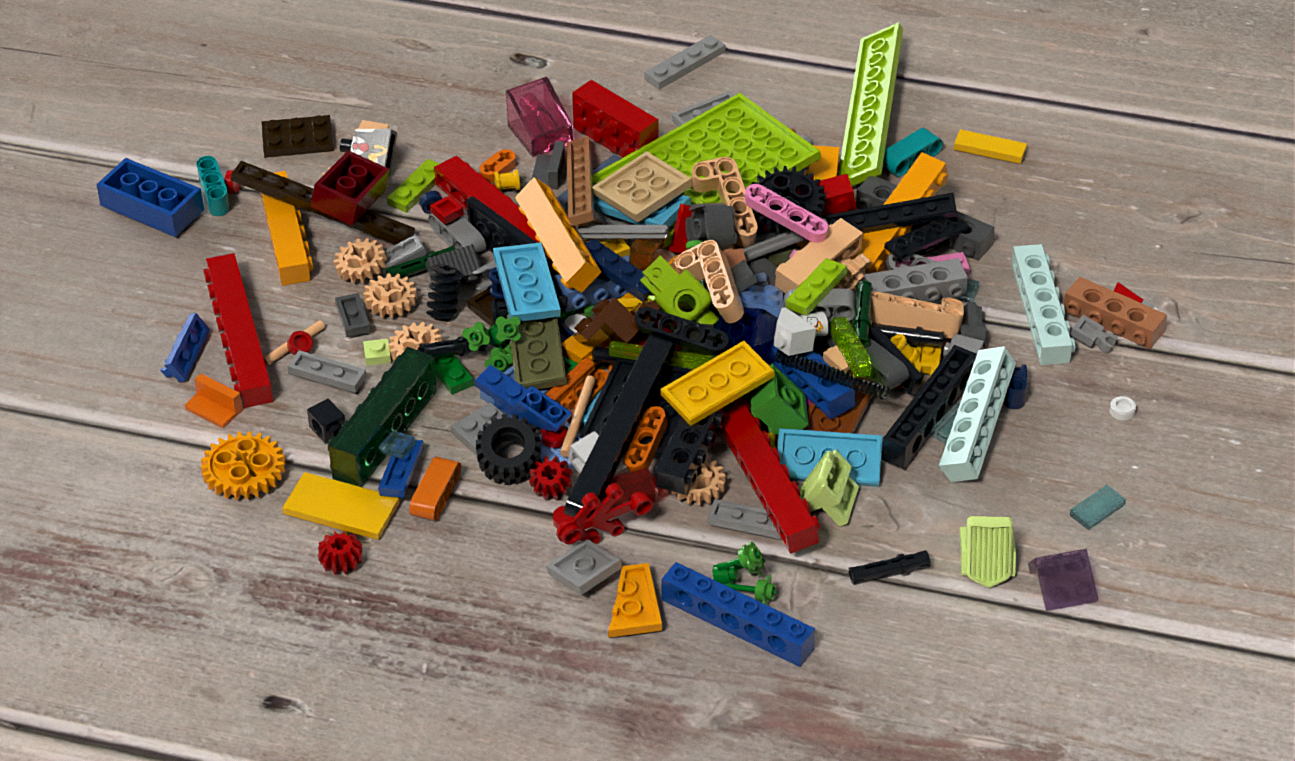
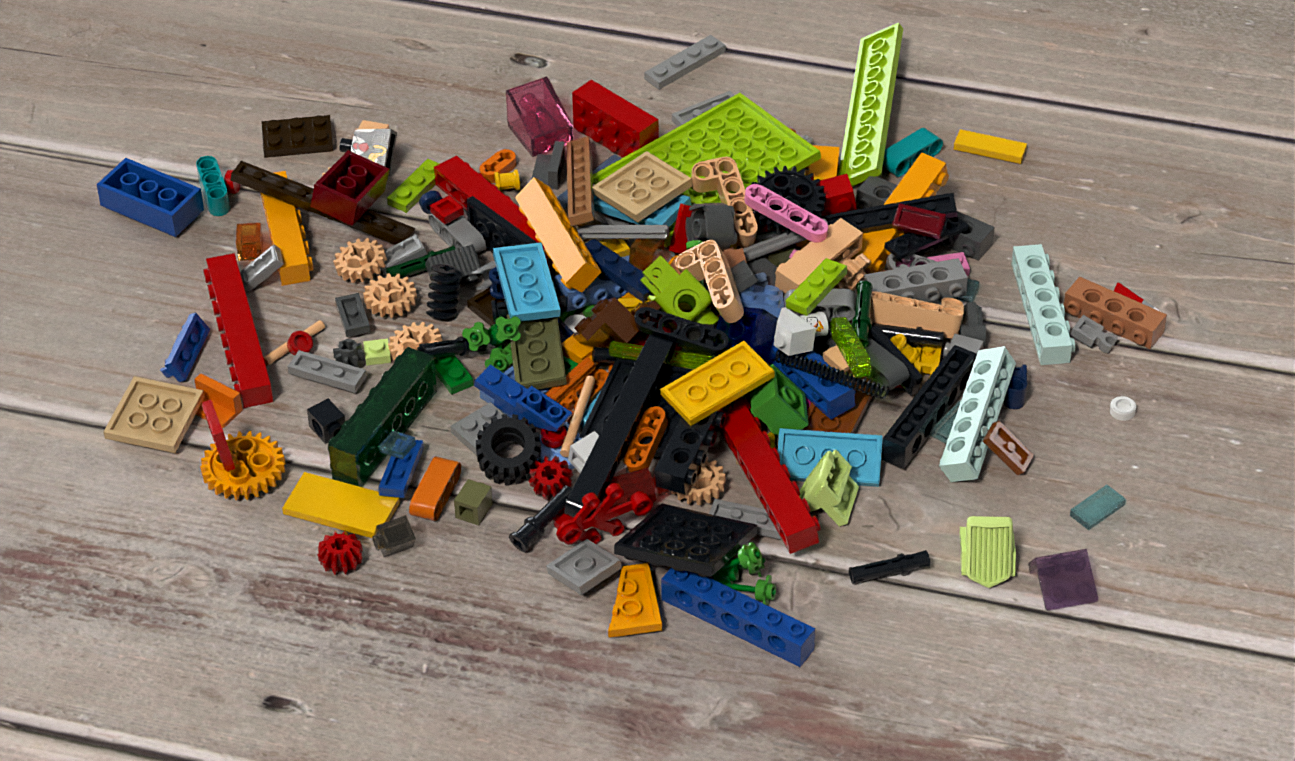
(154, 414): none -> tan plate
(218, 435): none -> red tile
(249, 241): none -> clear orange brick
(261, 268): none -> light grey plate
(349, 352): none -> dark grey gear
(393, 536): none -> clear smoke brick
(473, 502): none -> olive brick
(534, 526): none -> black pin
(685, 540): none -> black plate
(919, 221): none -> dark red tile
(1008, 448): none -> dark orange plate

